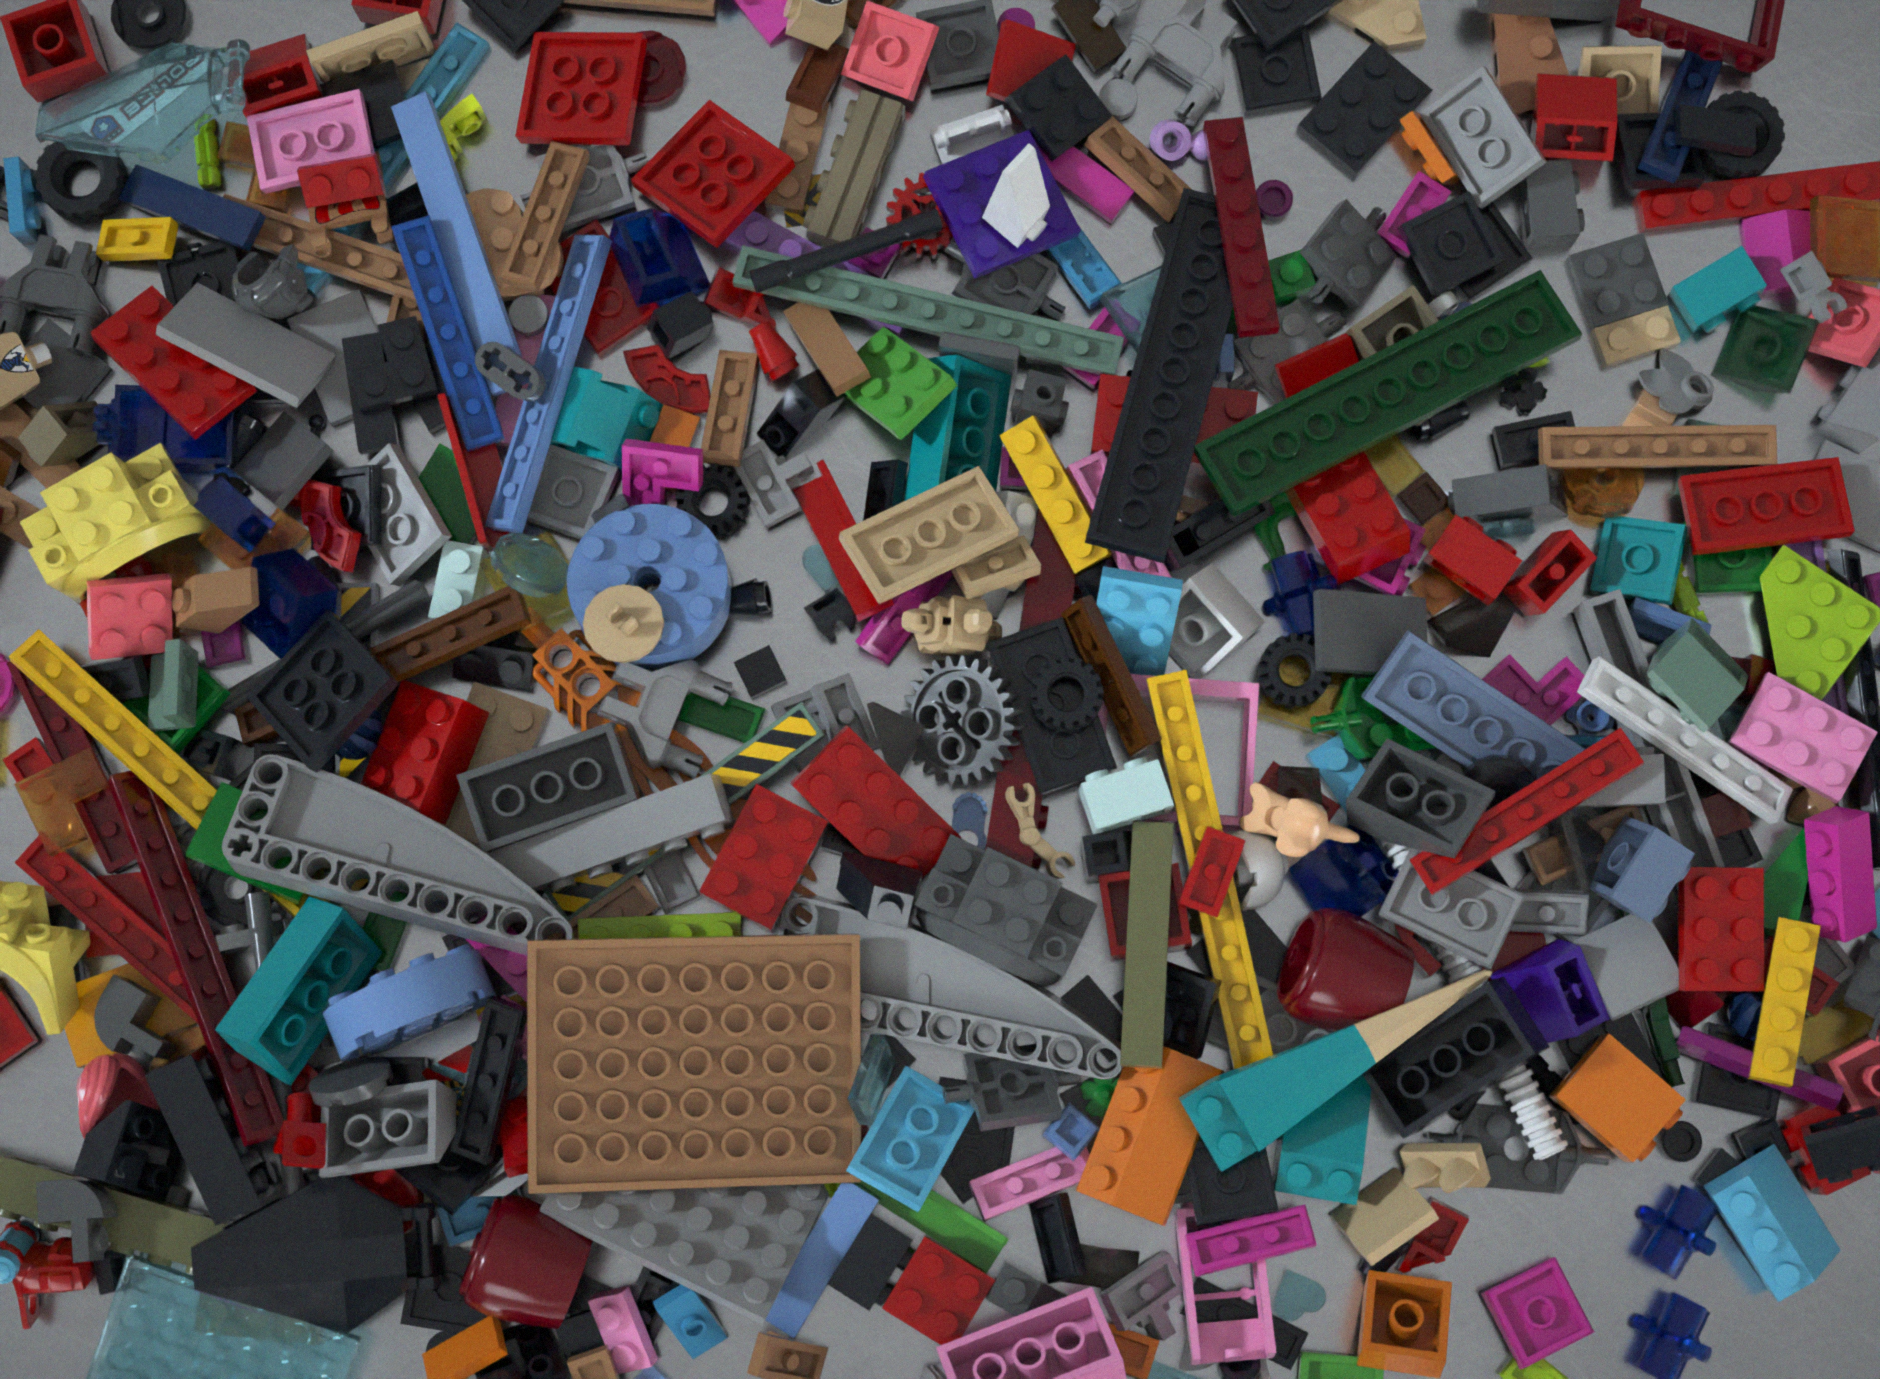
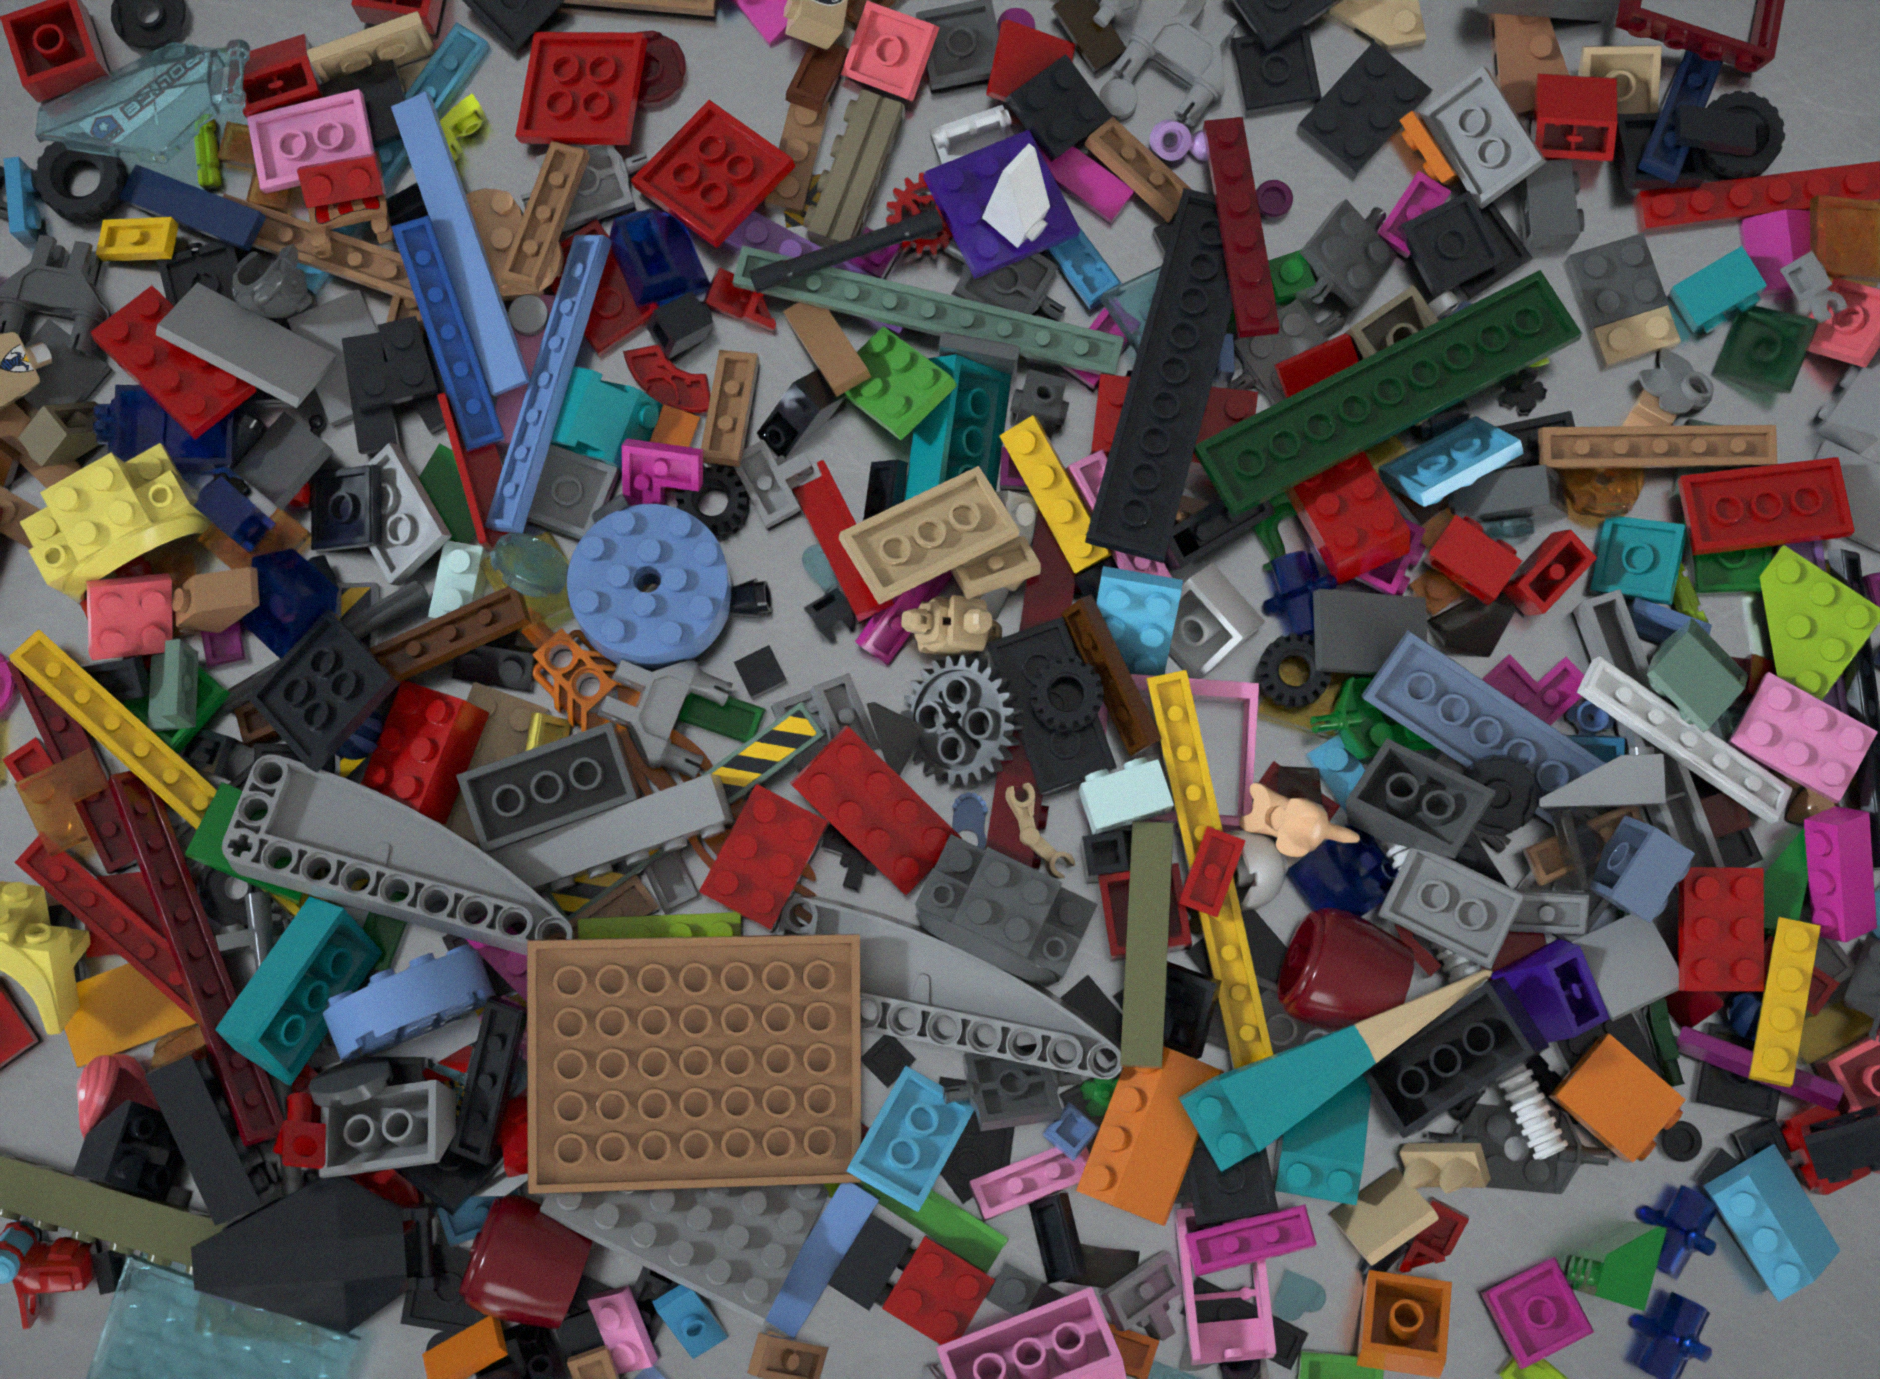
(84, 1206): dark grey brick -> none
(122, 1020): dark grey brick -> none
(327, 526): red tile -> none
(515, 364): dark grey beam -> none
(545, 729): none -> light yellow tile
(623, 623): tan piece -> none
(773, 351): red cone -> none
(871, 1079): clear light blue tile -> none
(879, 888): black slope -> none
(1450, 461): none -> medium azure plate
(1532, 809): red plate -> none
(1619, 1265): none -> green slope

